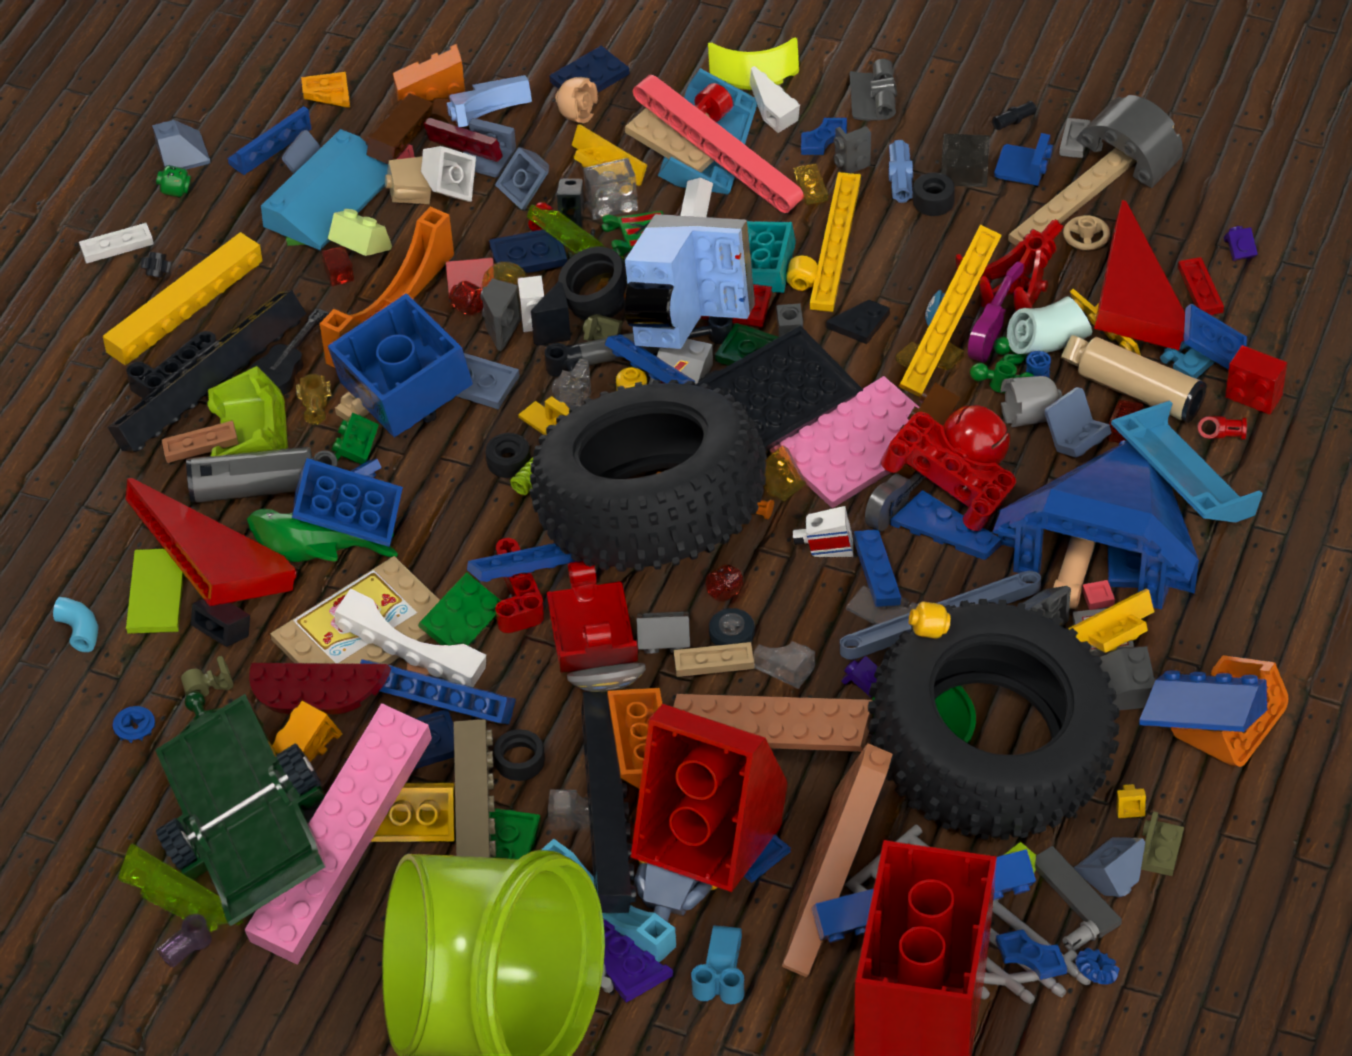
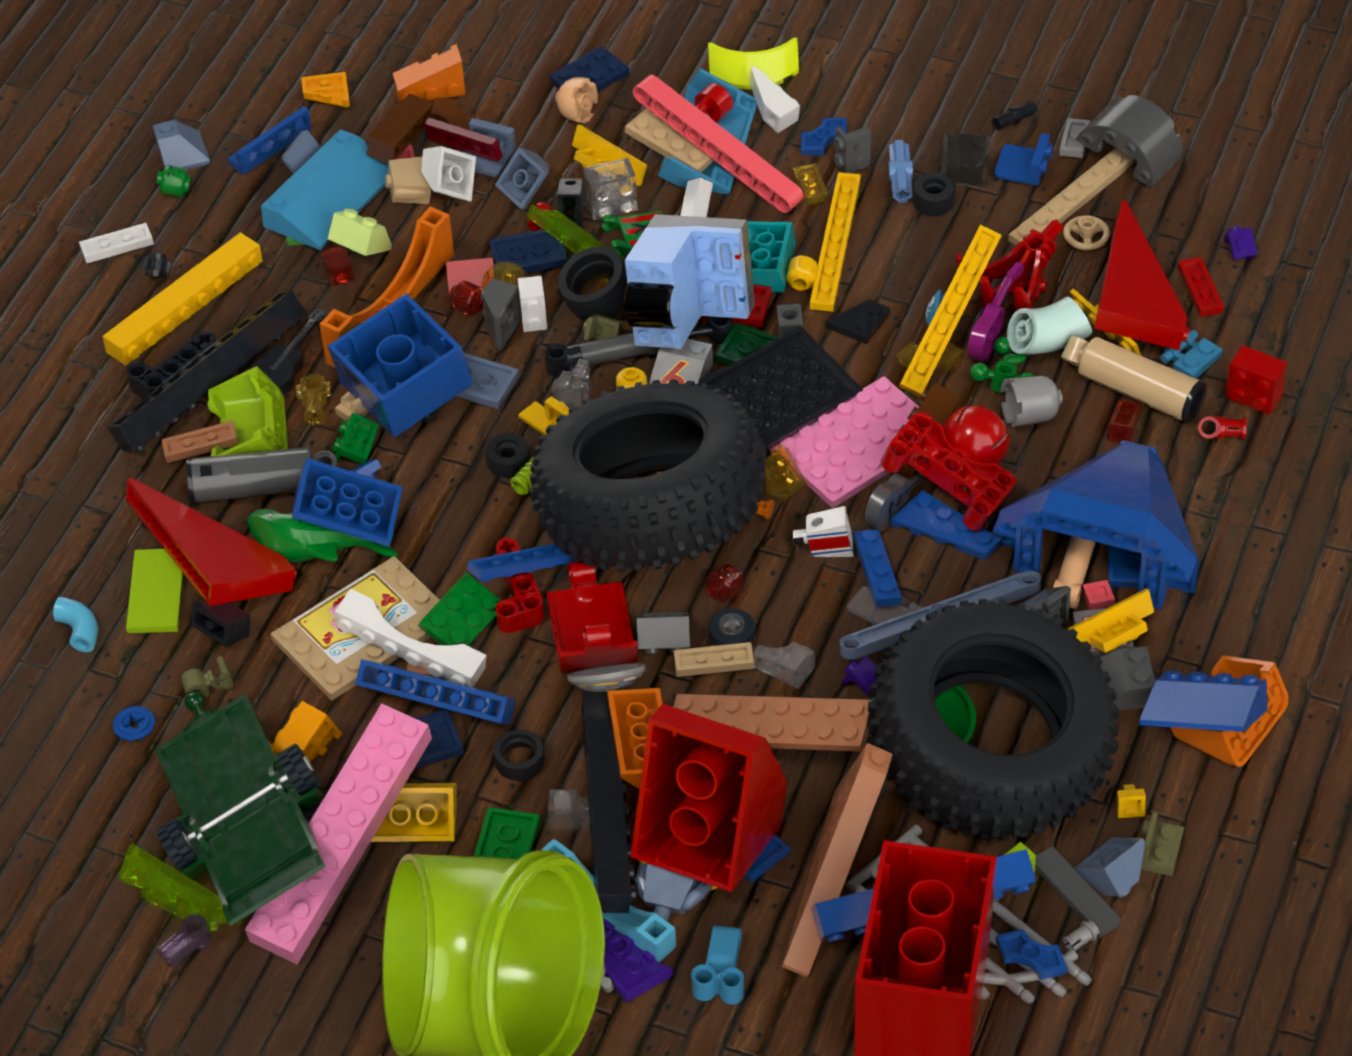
(326, 686): dark red plate -> none
(472, 789): dark tan brick -> none
(488, 98): light blue arch -> none
(551, 318): black slope -> none
(645, 360): blue plate -> none
(874, 92): dark grey panel -> none
(929, 620): yellow head -> none
(1038, 363): blue wheel -> none
(1073, 424): sand blue bracket -> none
(1091, 961): blue gear -> none
(1183, 467): dark azure slope -> none
(1211, 336): blue tile -> none

